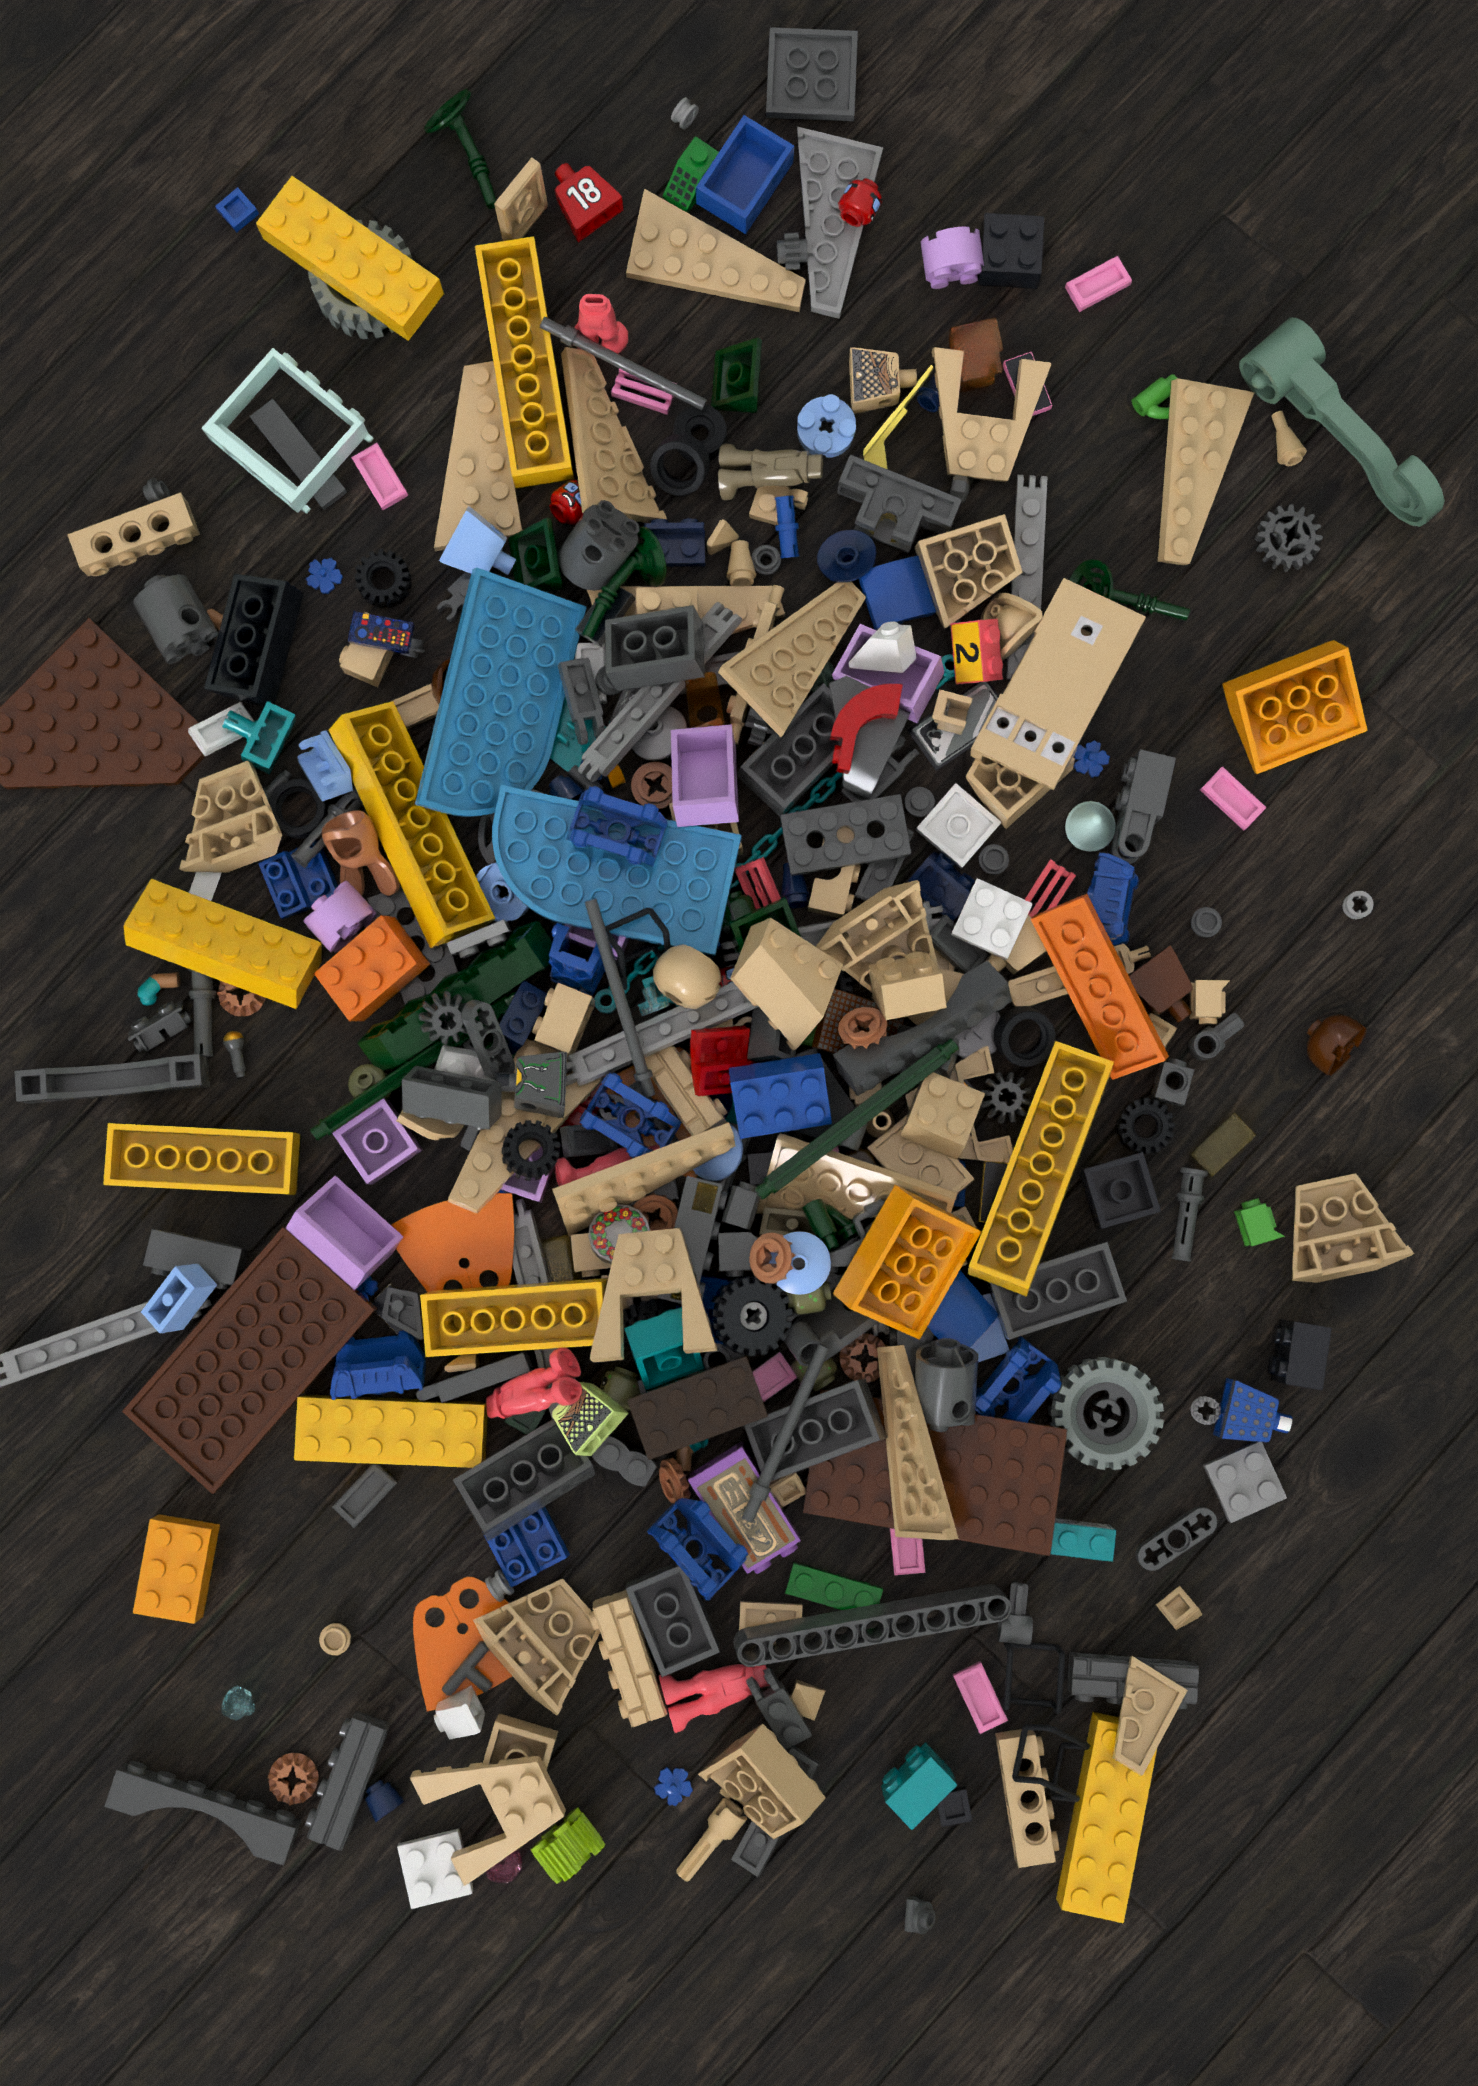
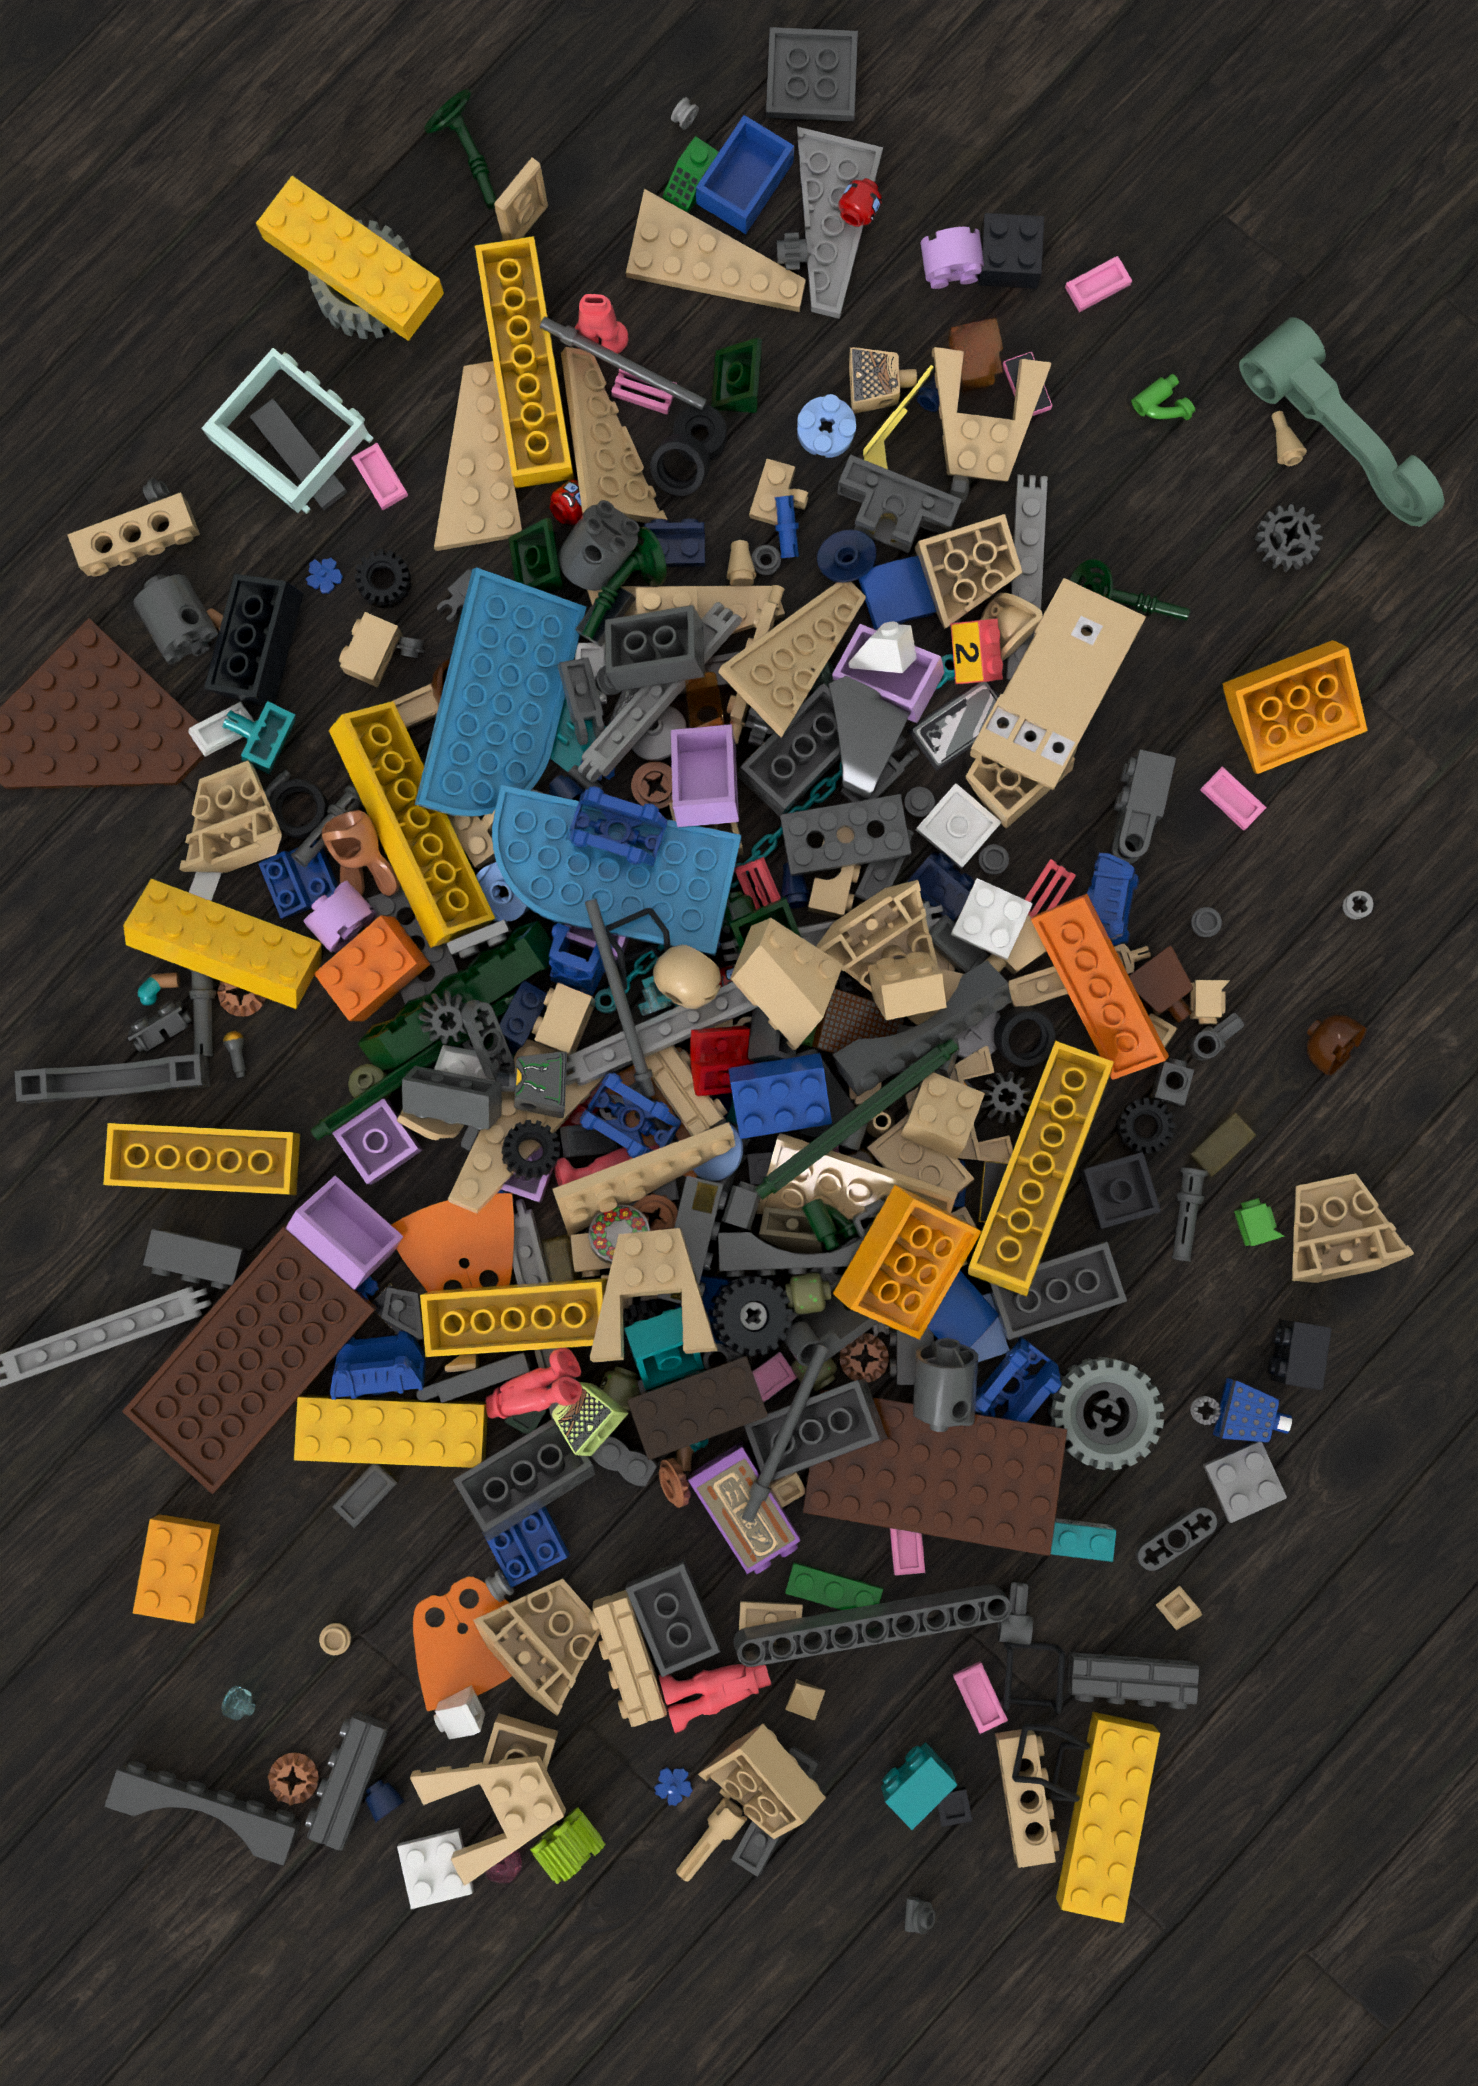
(178, 1298): light blue brick -> none
(237, 209): blue plate -> none
(325, 767): light blue hinge -> none
(381, 632): tile -> none
(468, 1670): dark grey piece -> none
(475, 837): none -> tan plate
(477, 545): light blue torso -> none
(585, 199): red torso -> none
(614, 778): light orange piece -> none
(710, 1538): blue piece -> none
(721, 537): tan slope -> none
(761, 1256): nougat gear -> none
(767, 468): dark tan piece -> none
(780, 1711): dark grey hinge -> none
(816, 1260): light blue dish -> none
(866, 1018): nougat gear -> none
(868, 705): red arch -> none
(915, 1478): tan wing -> none
(951, 711): tan window -> none
(1090, 759): blue plant -> none
(1090, 826): light aqua hat -> none
(1145, 1714): tan wing -> none
(1199, 445): tan wing -> none

